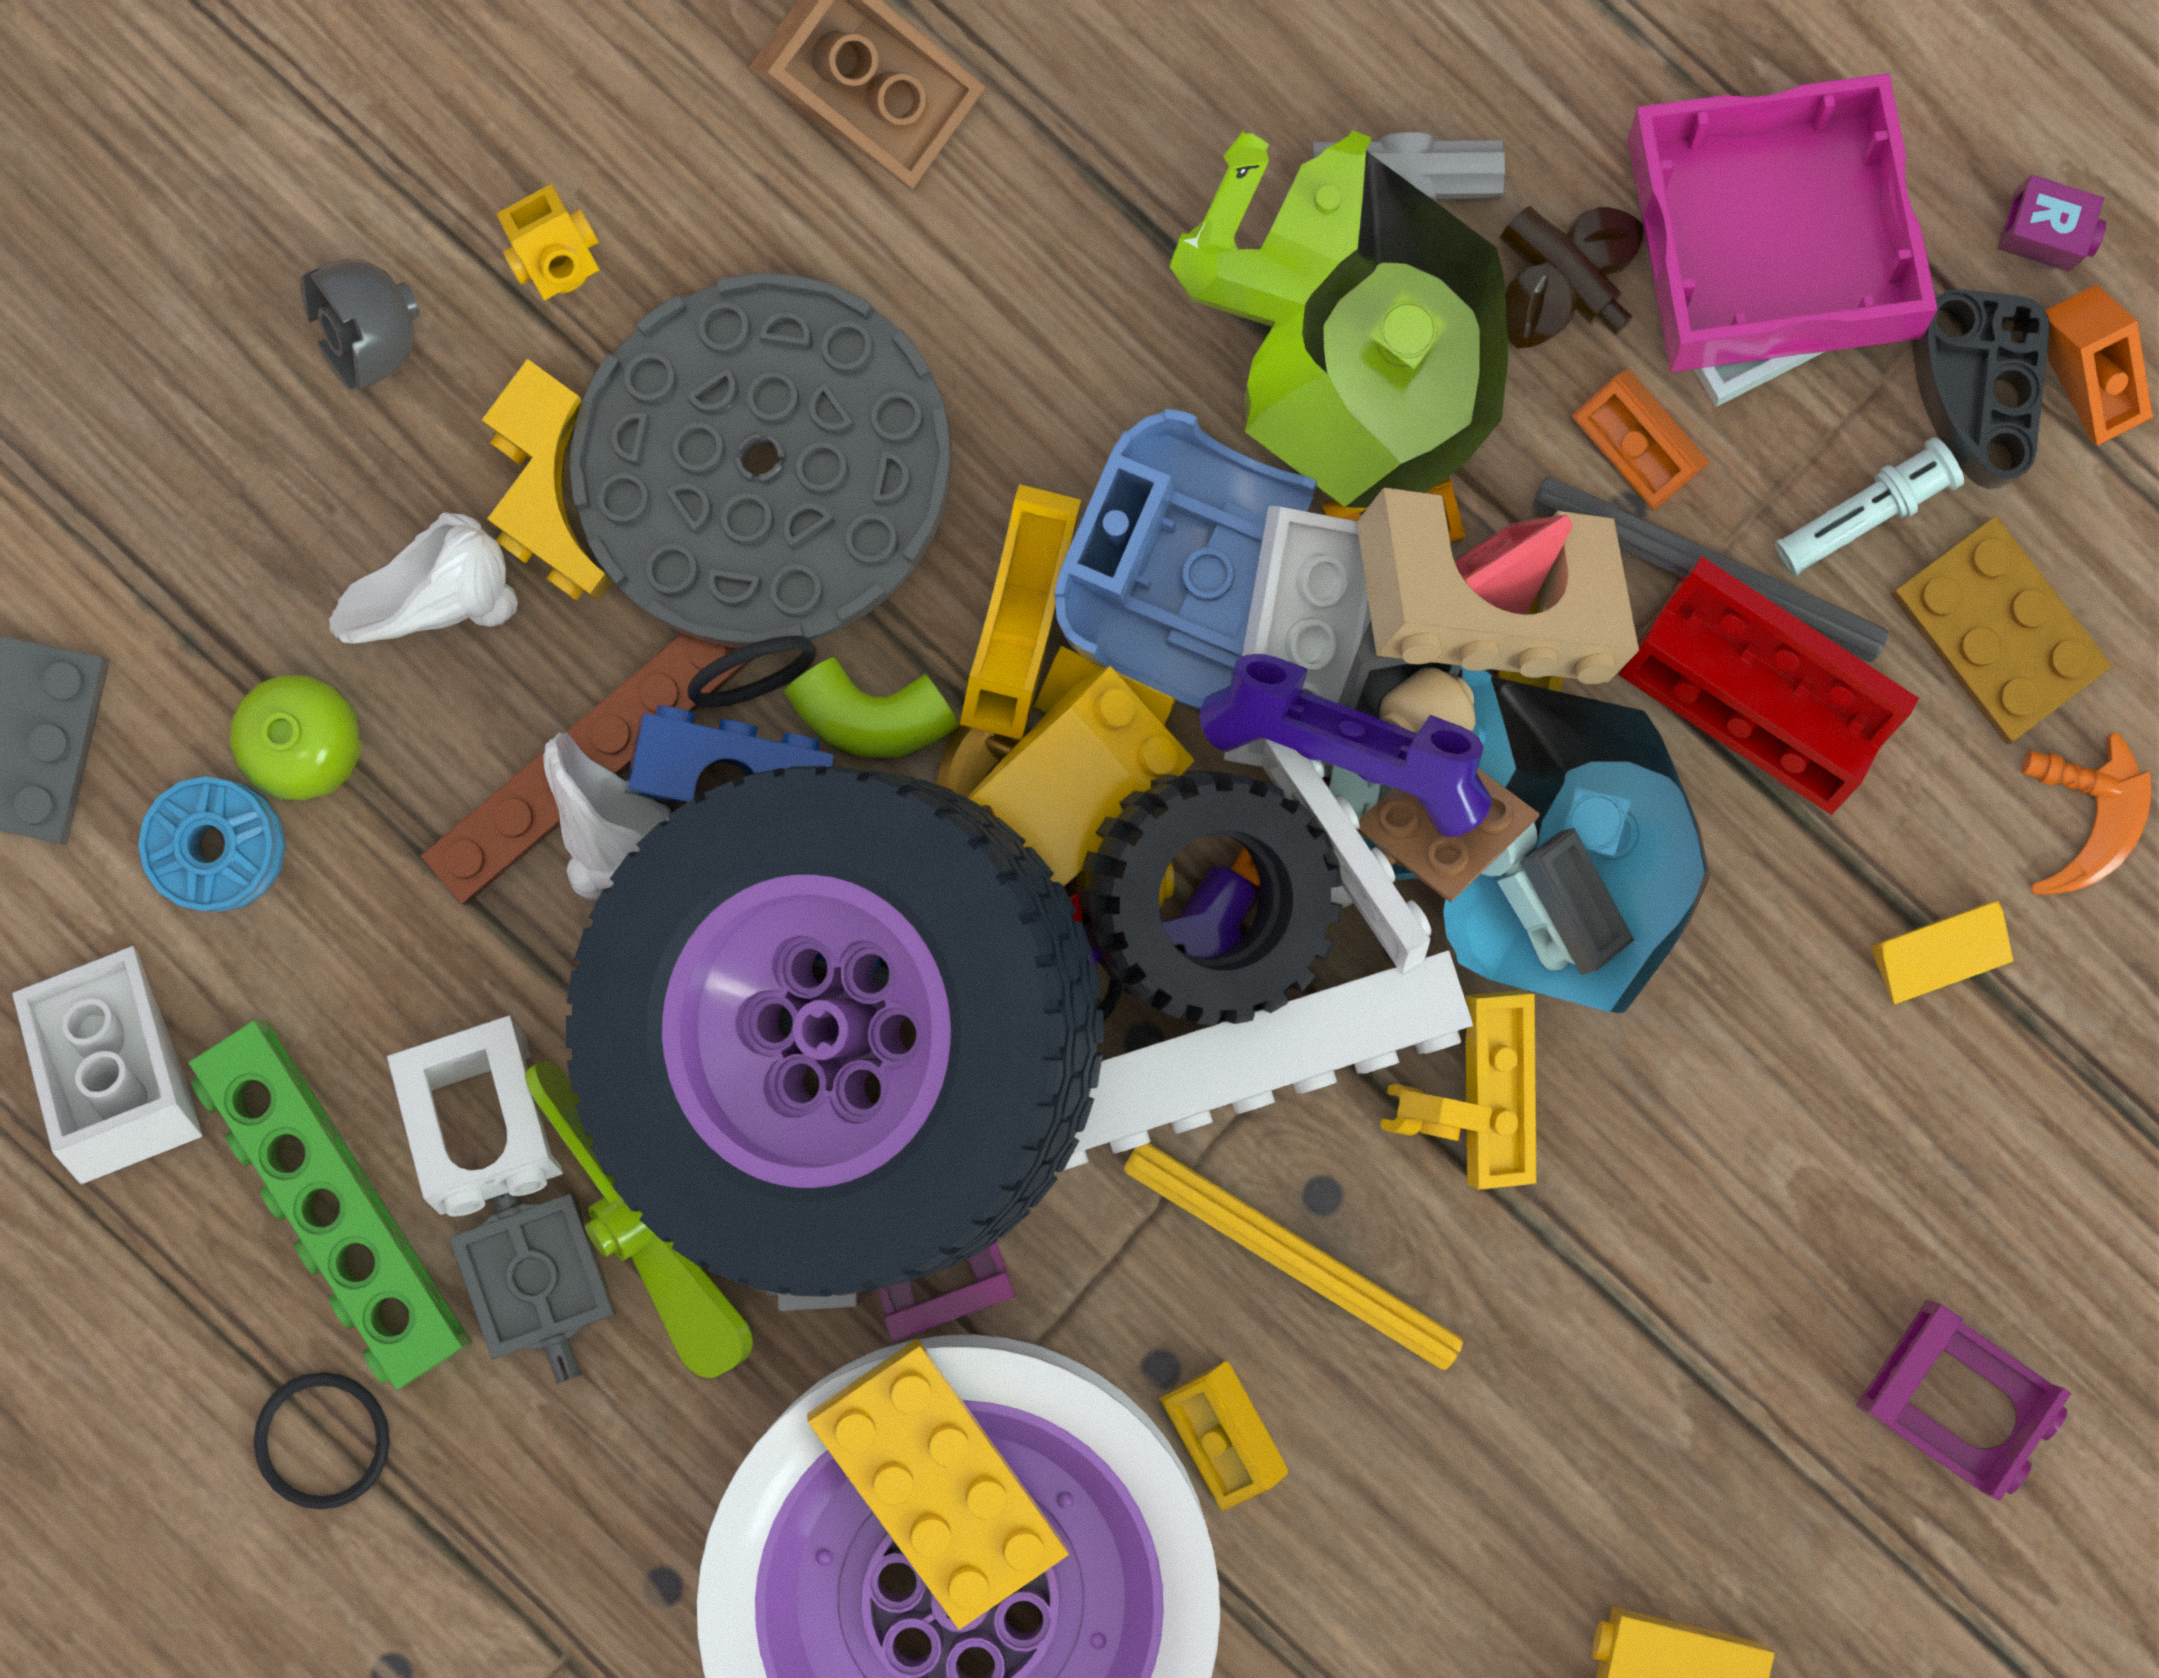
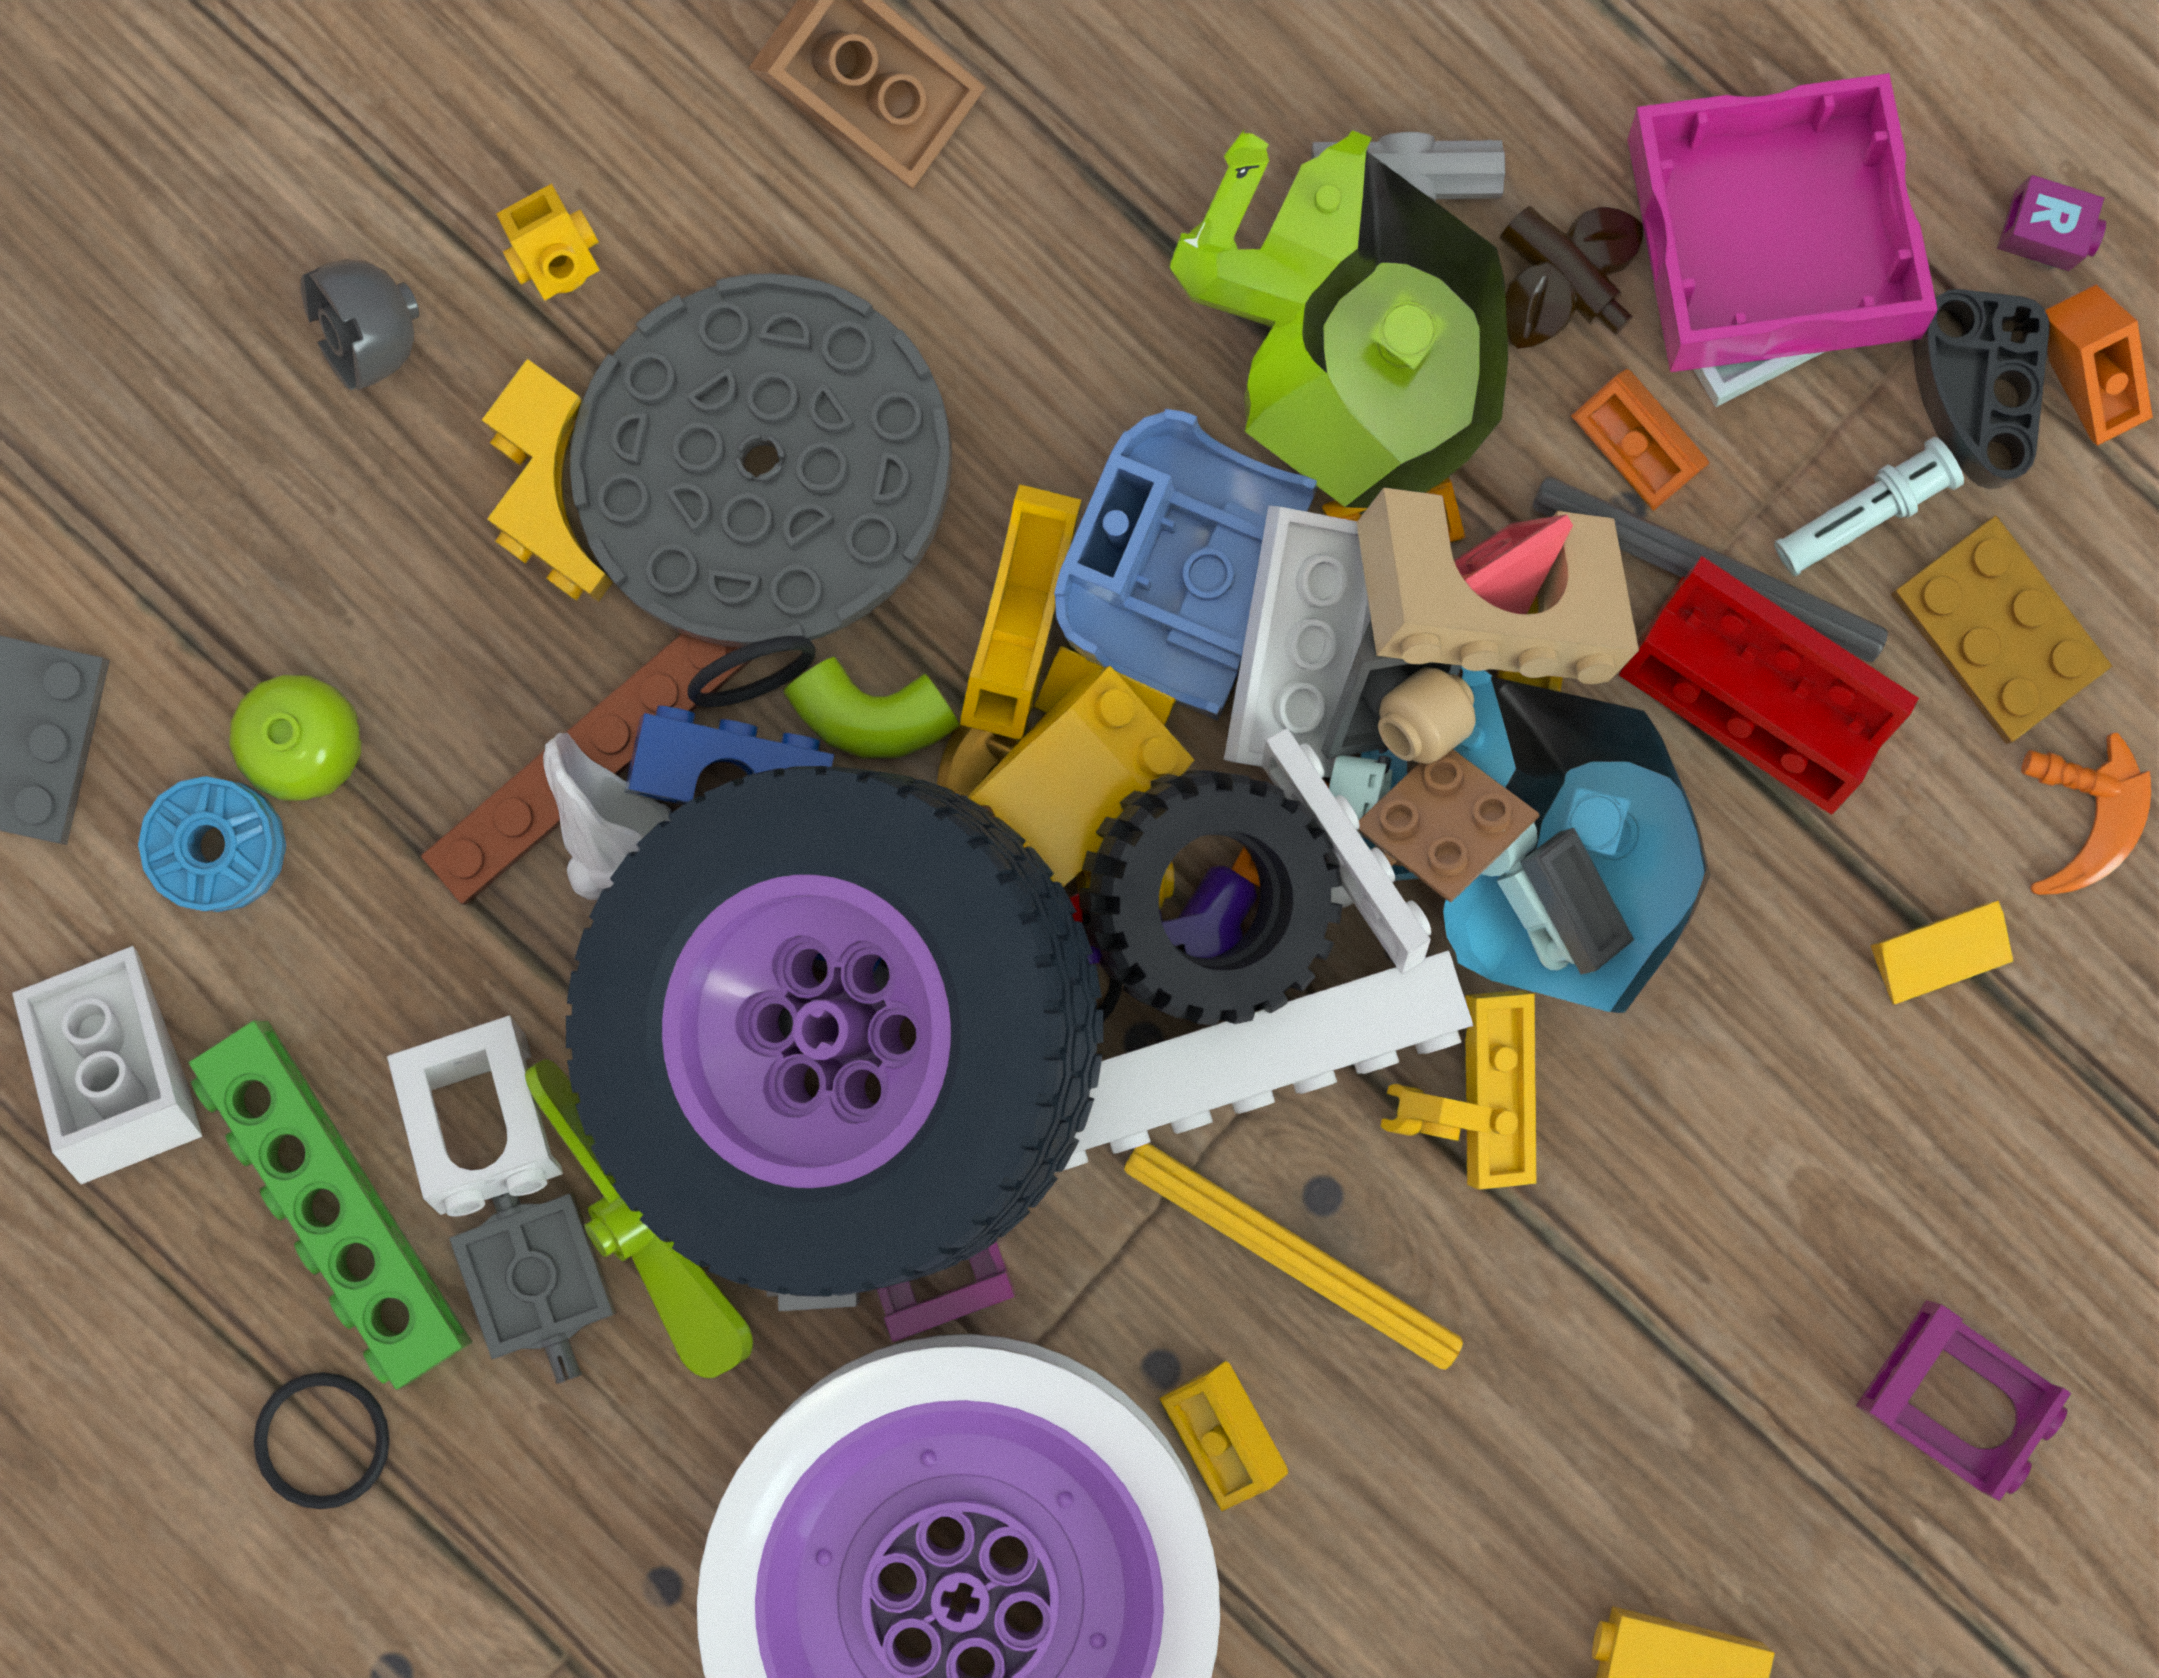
(430, 585): white hair -> none
(937, 1484): yellow plate -> none
(1432, 765): dark purple plate -> none

